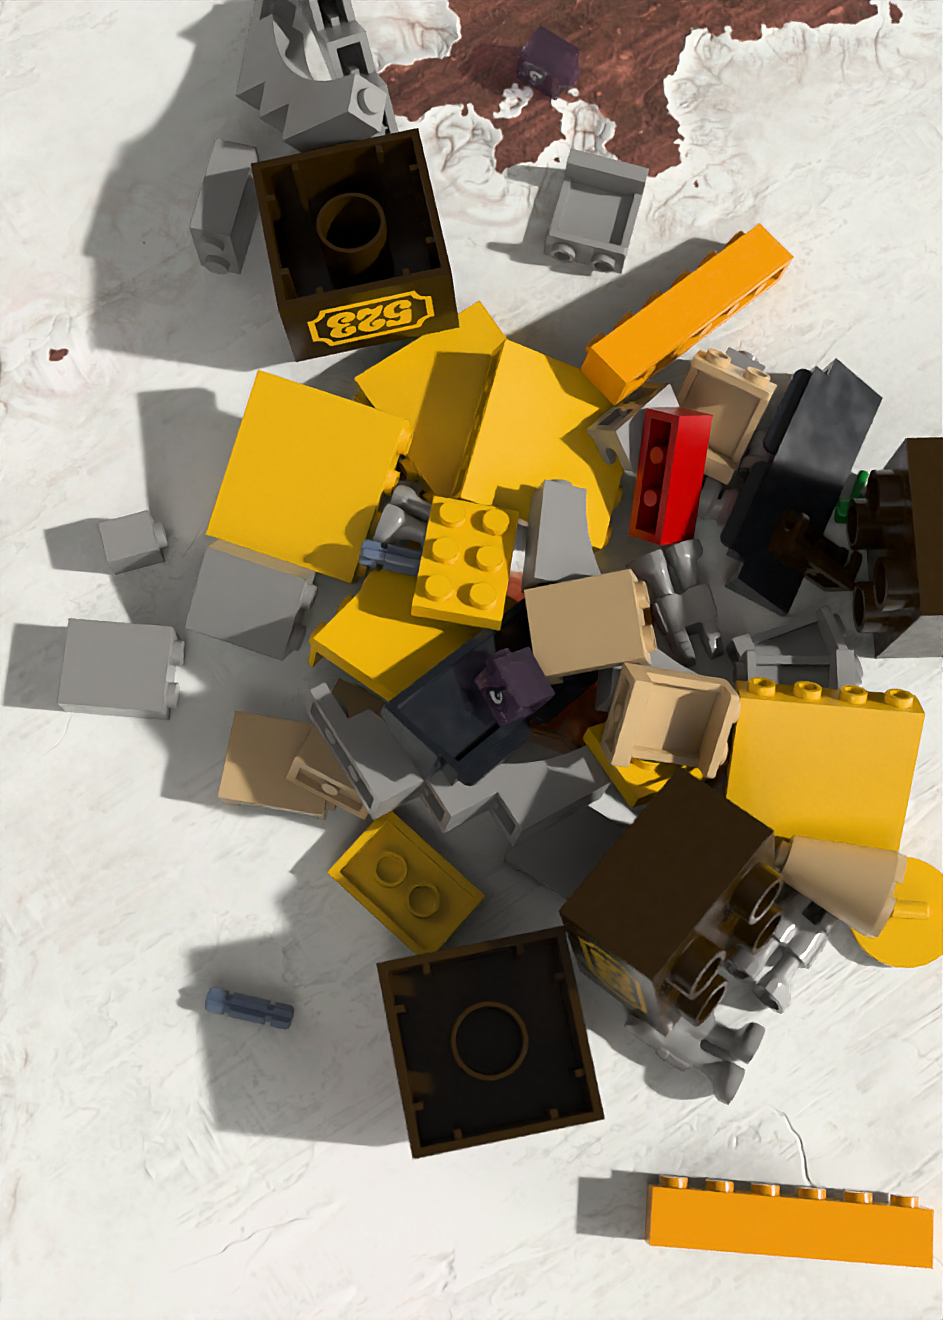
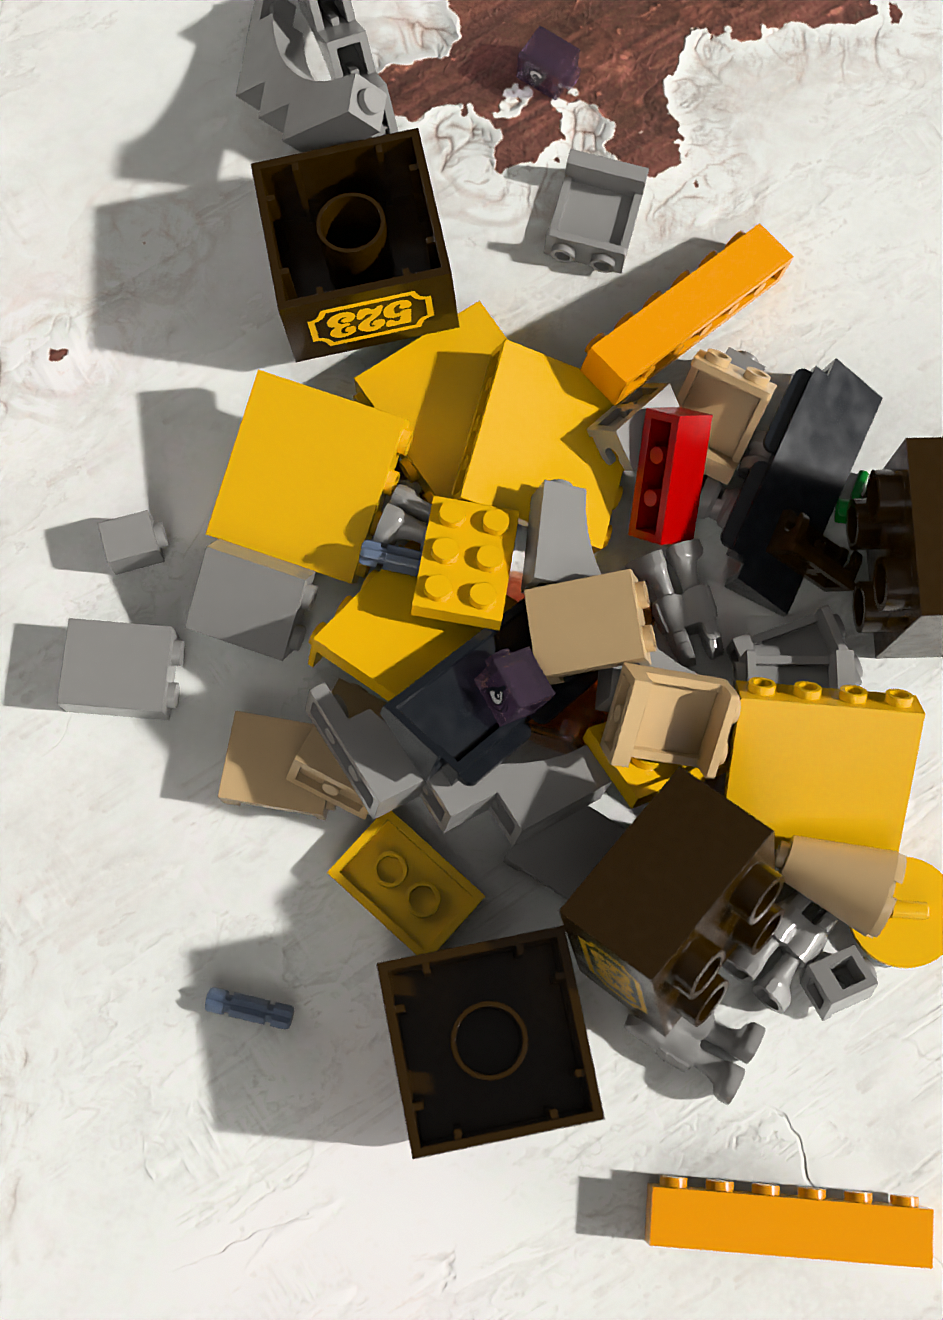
(226, 208): light grey brick -> none
(847, 967): none -> light grey brick

